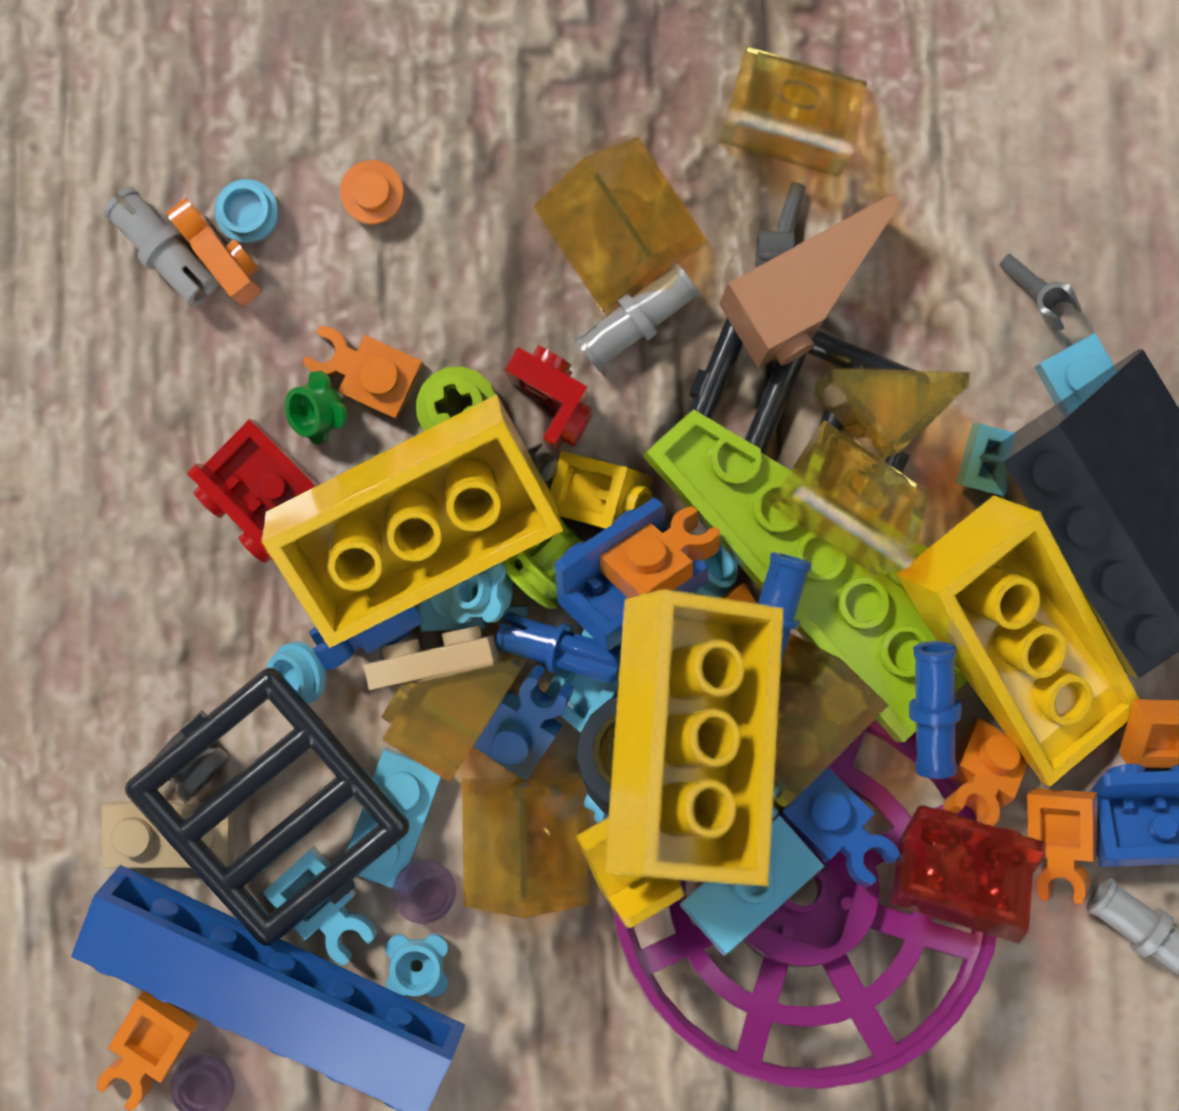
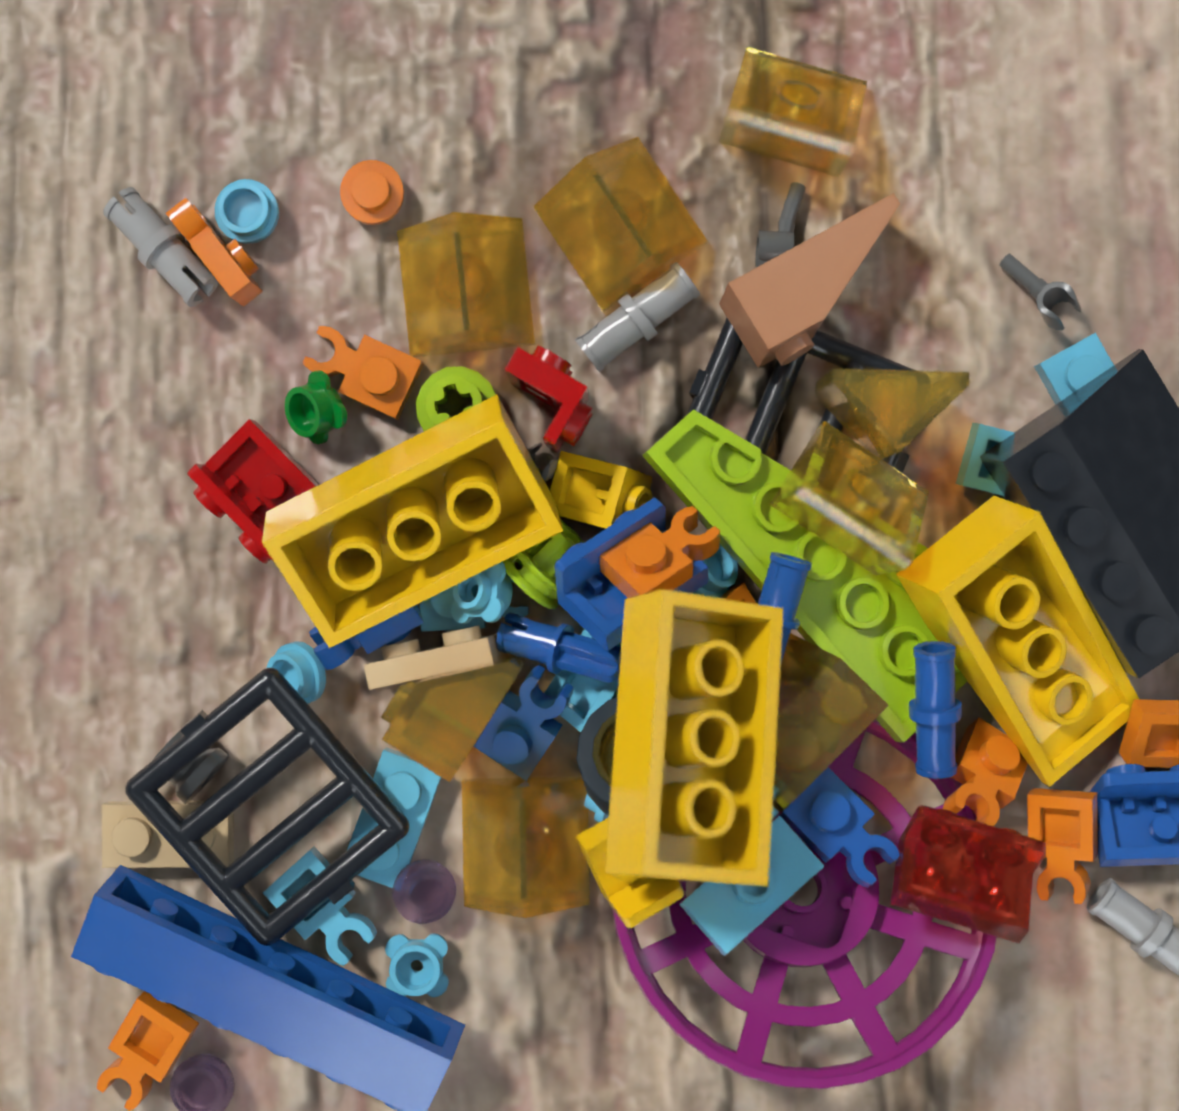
(465, 284): none -> clear yellow slope

